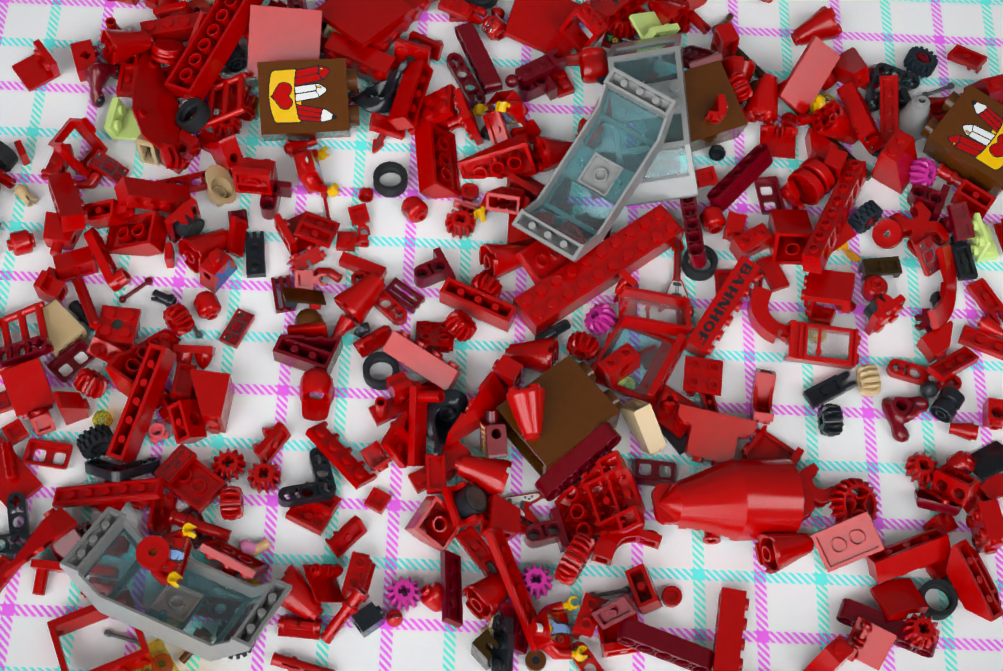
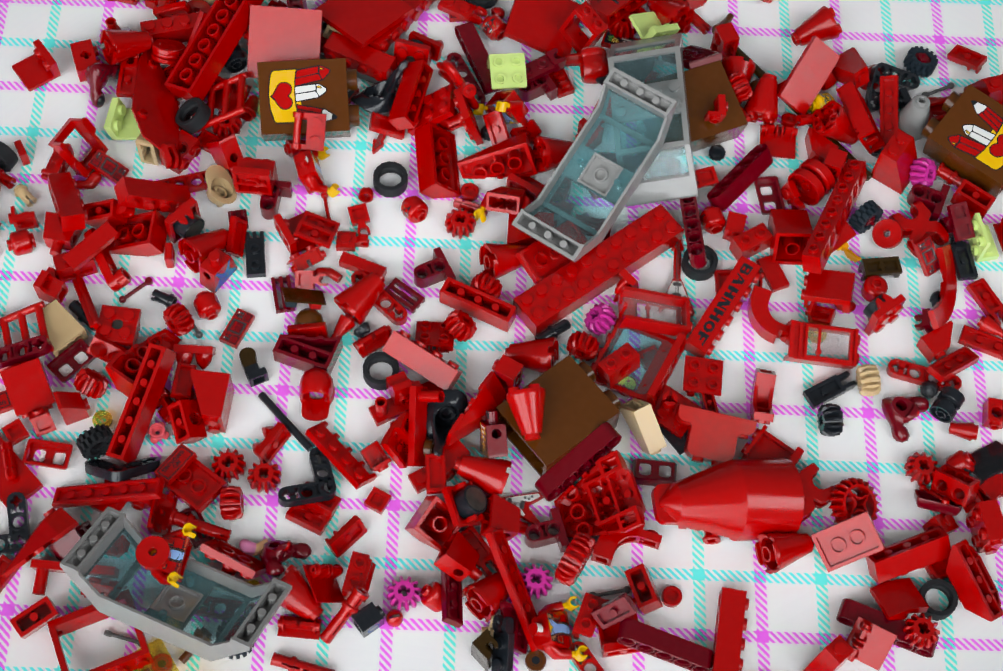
(24, 220): none -> red bracket
(35, 617): none -> red brick
(90, 246): none -> red tile
(251, 369): none -> leg
(278, 551): none -> dark red head
(283, 419): none -> black bar
(315, 131): none -> plate
(428, 446): none -> reddish brown tile
(453, 77): none -> red plant
(458, 559): none -> red torso
(507, 71): none -> yellowish green bracket

